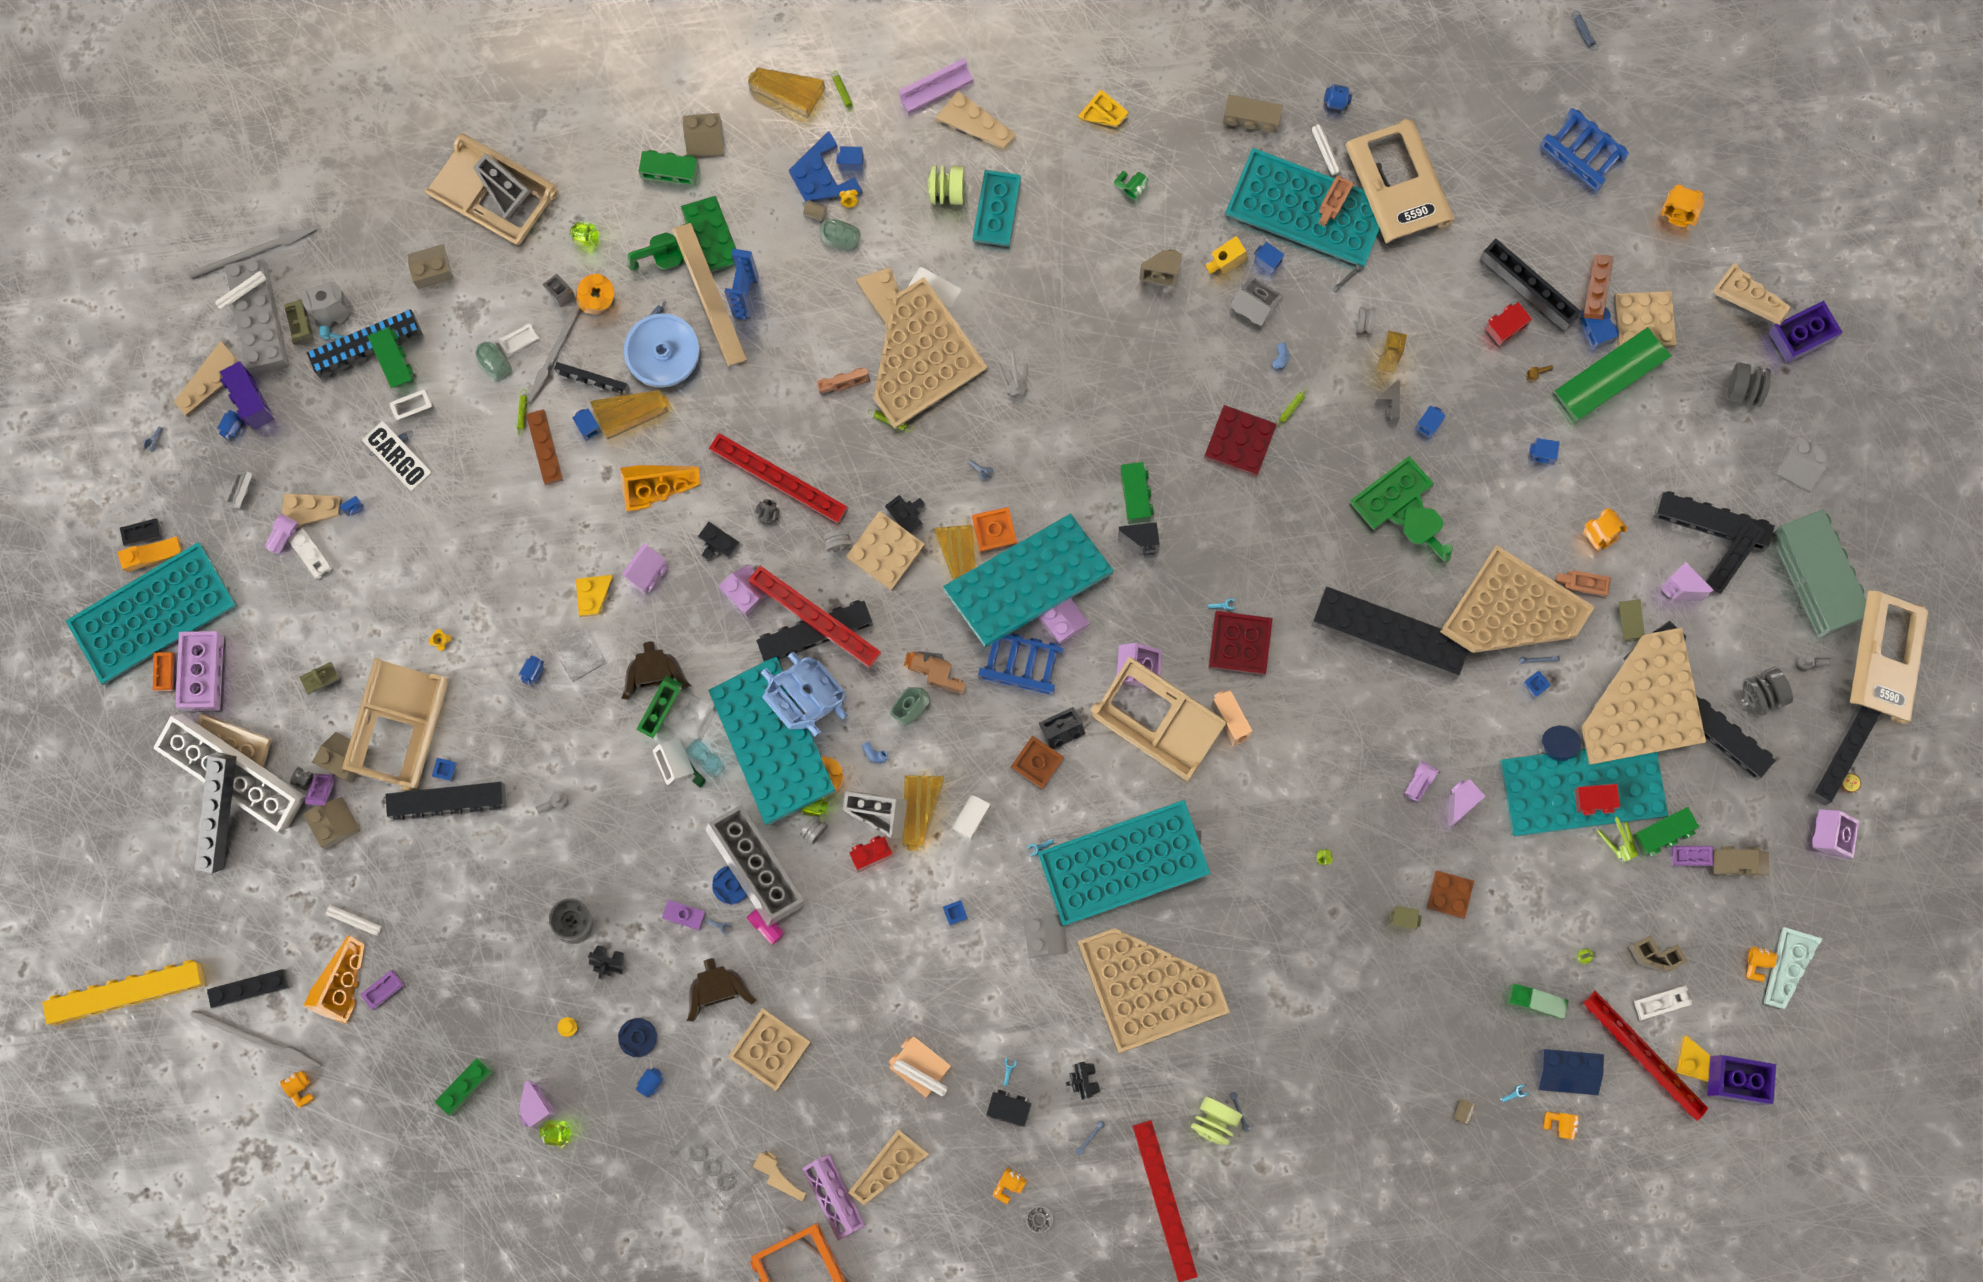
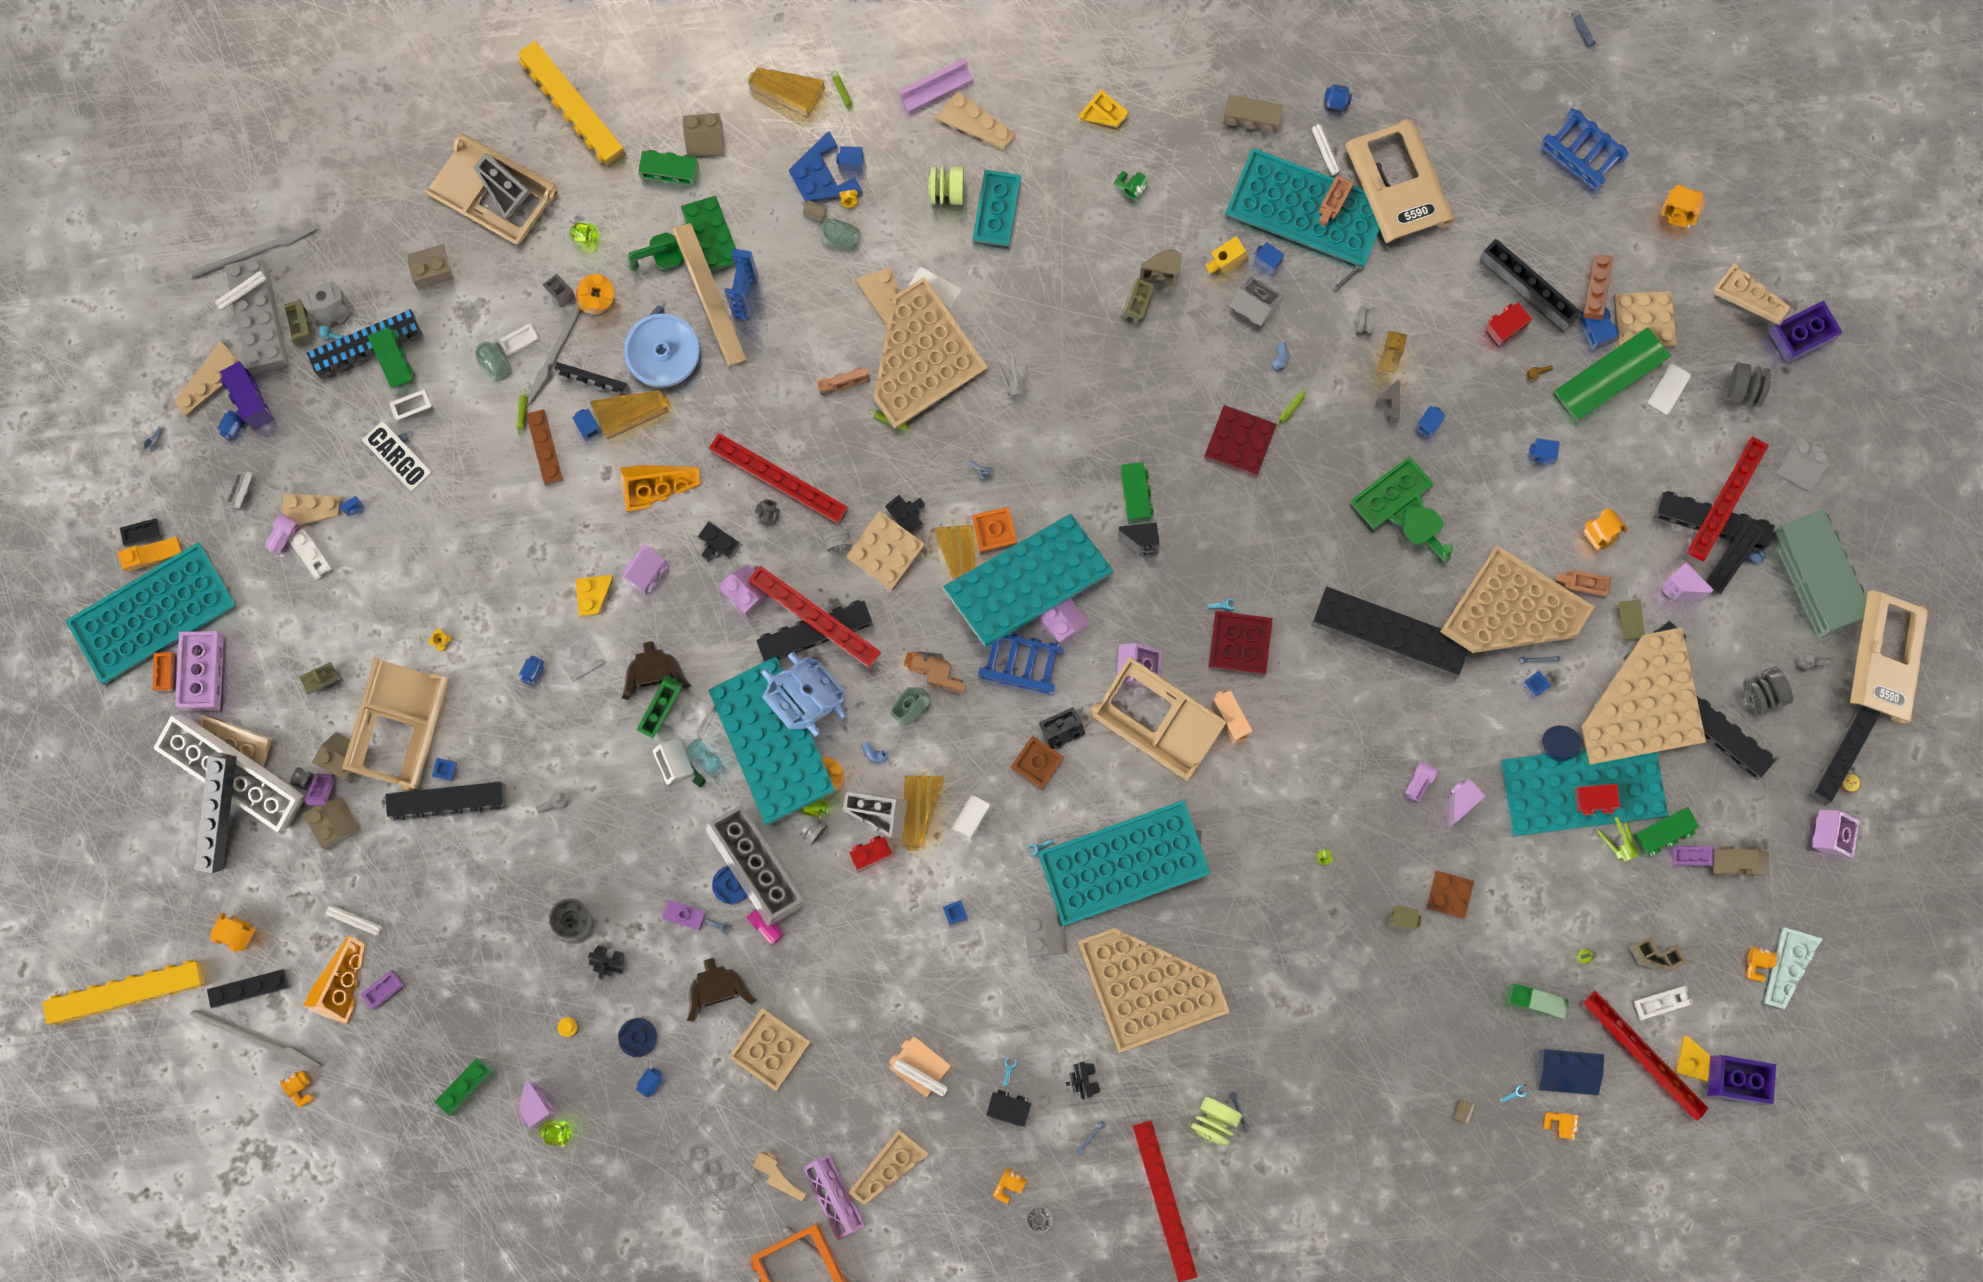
(232, 931): none -> light orange brick
(571, 103): none -> yellow brick
(1137, 300): none -> olive hinge
(1669, 389): none -> white sticker
(1727, 499): none -> red plate
(1757, 556): none -> medium blue arm

